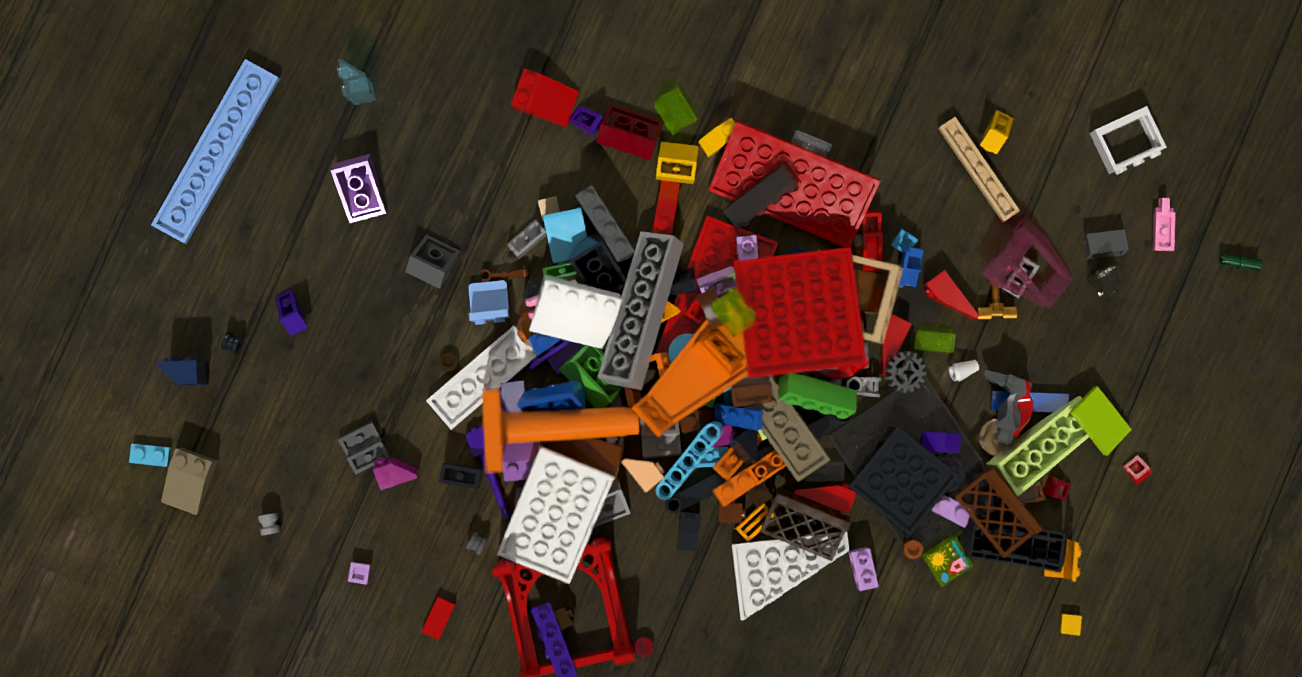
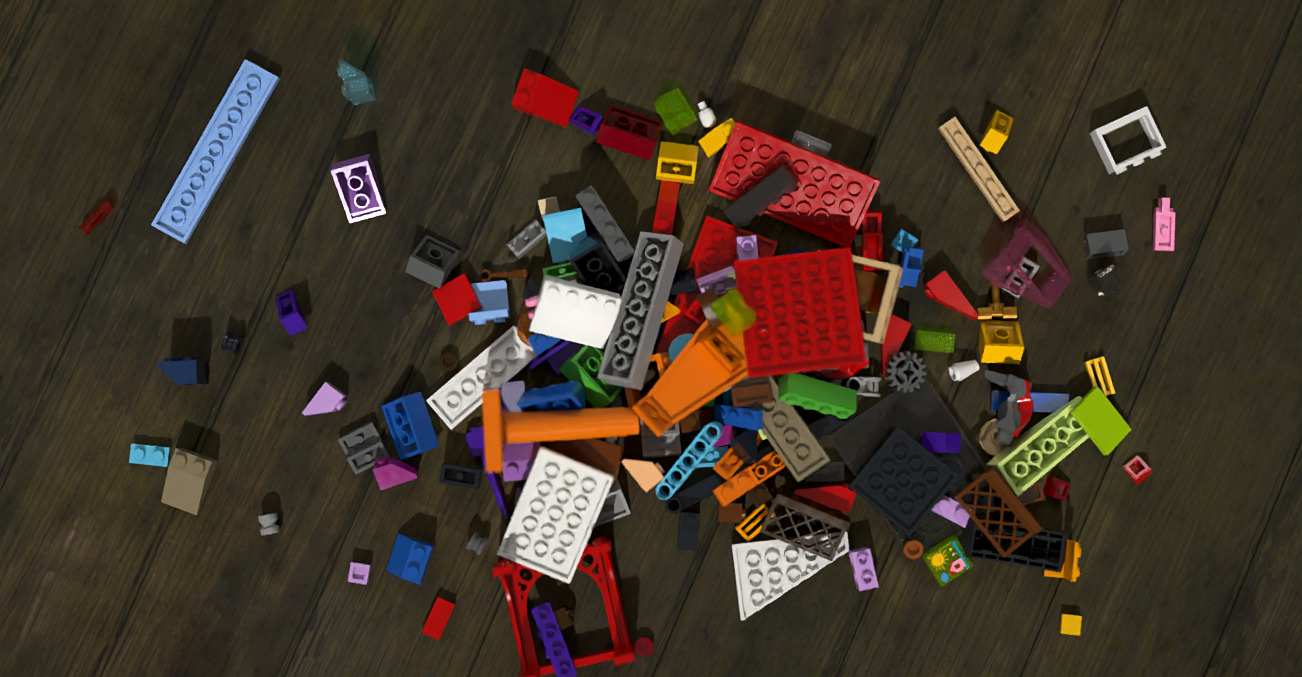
(97, 217): none -> clear red pin
(326, 400): none -> lavender slope
(410, 425): none -> blue slope
(410, 558): none -> blue slope
(457, 299): none -> red tile
(706, 115): none -> white cylinder
(1000, 342): none -> yellow slope
(1105, 372): none -> yellow tile
(1240, 262): dark green pin -> none

